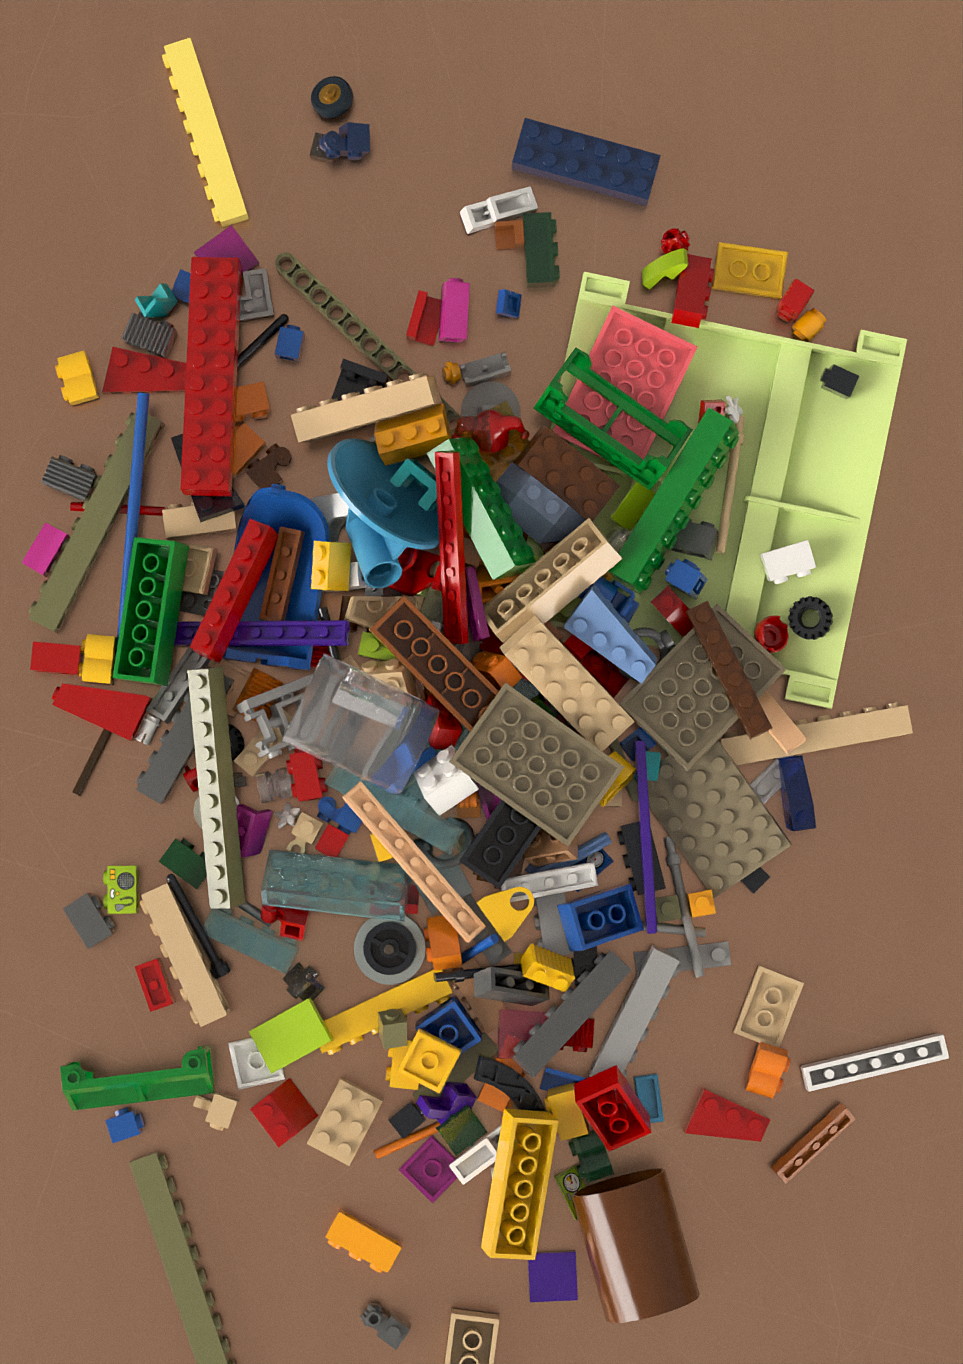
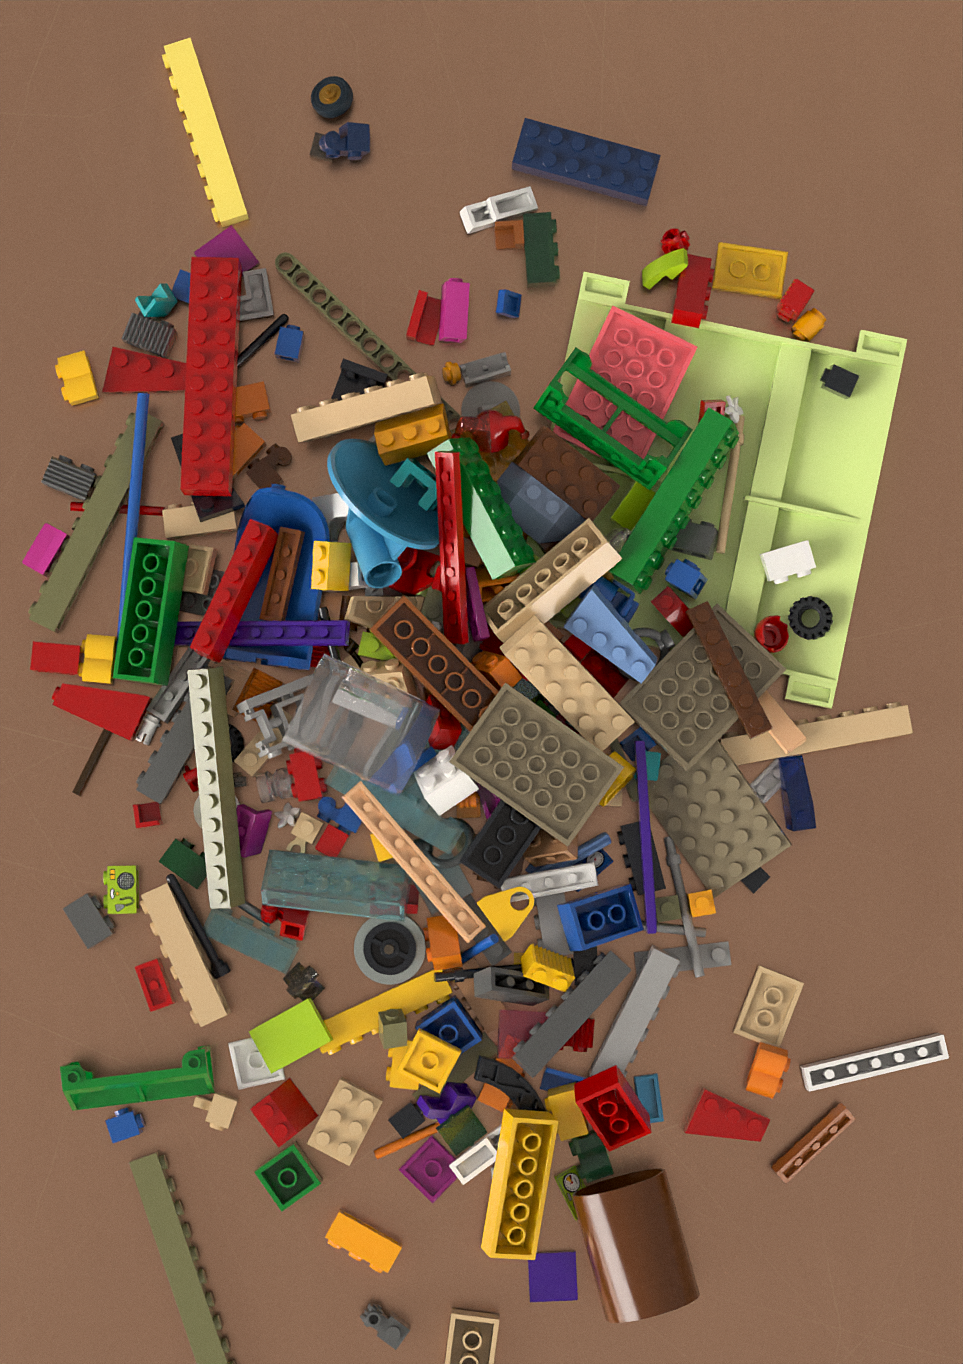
(147, 815): none -> red panel
(288, 1176): none -> green brick
(351, 648): none -> dark brown hand

